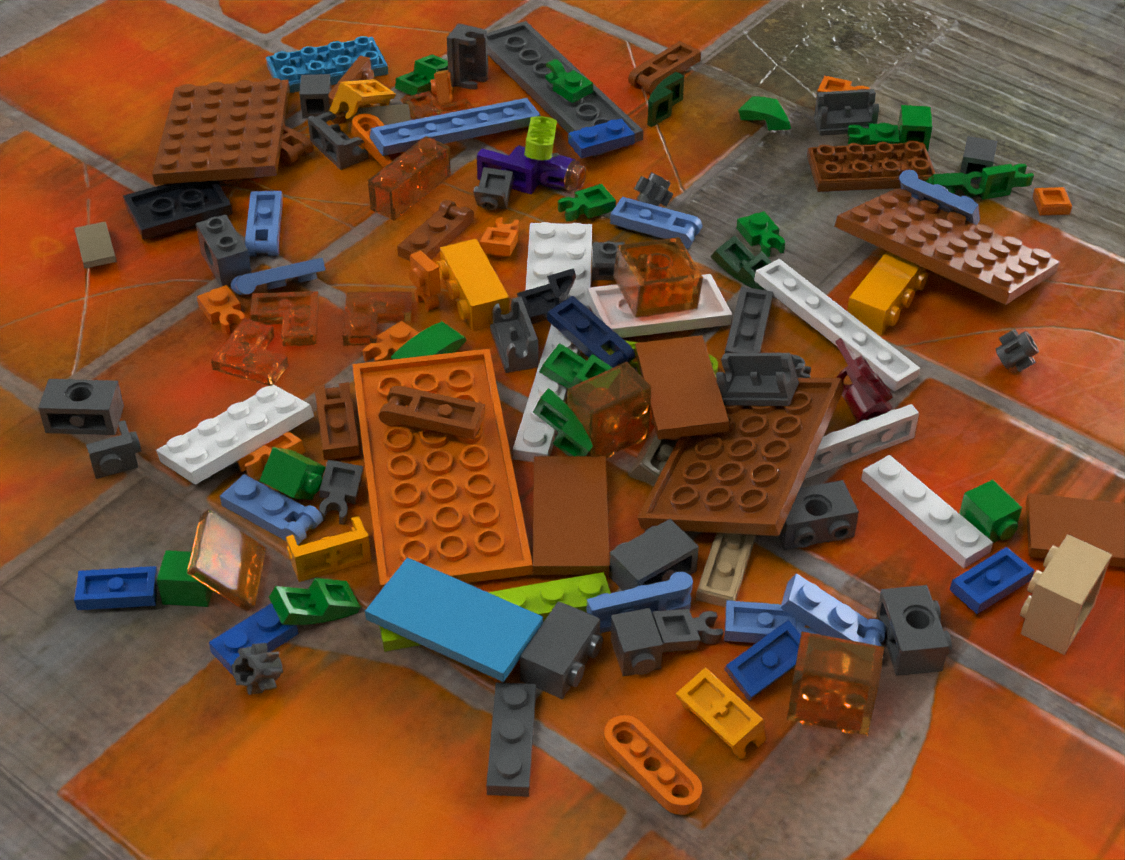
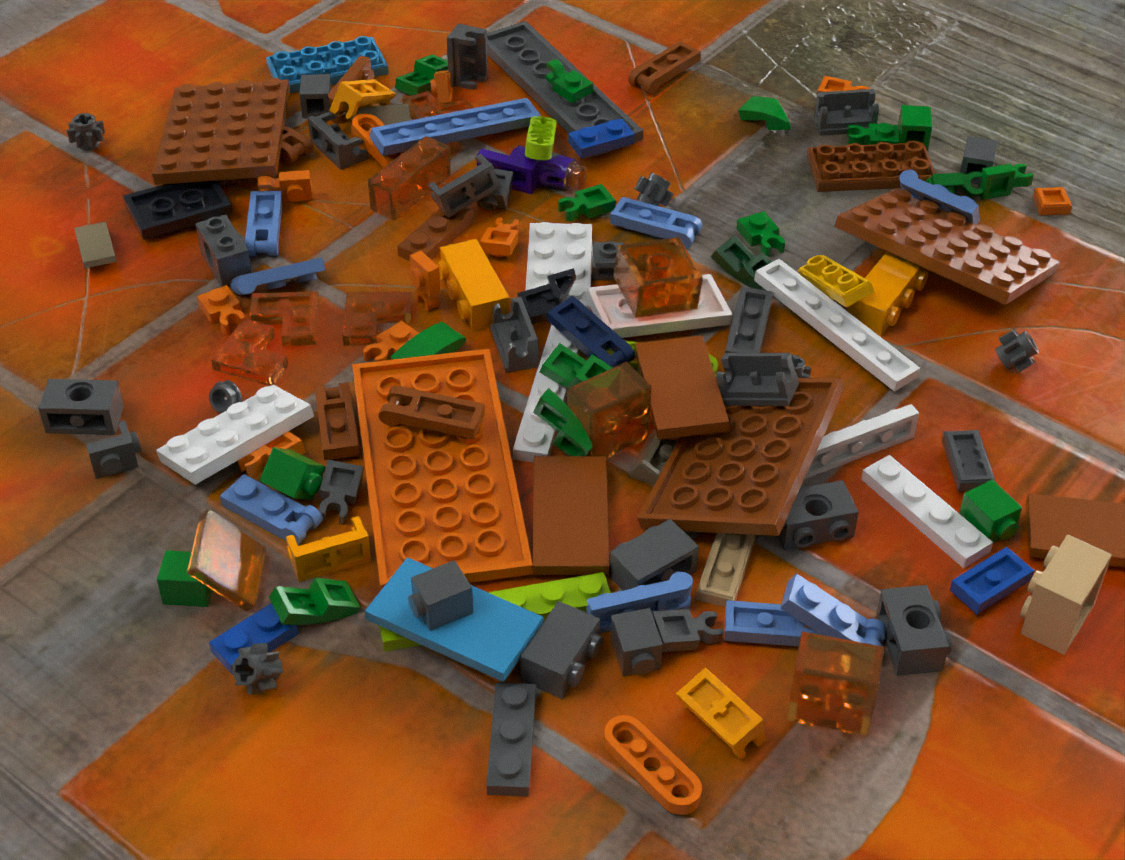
(86, 131): none -> dark grey gear
(116, 588): blue plate -> none
(224, 395): none -> dark grey plate
(294, 185): none -> orange plate
(441, 595): none -> dark grey brick
(466, 188): none -> dark grey hinge
(664, 97): dark green slope -> none
(765, 661): blue plate -> none
(836, 280): none -> yellow tile
(868, 393): dark red piece -> none
(967, 459): none -> dark grey plate

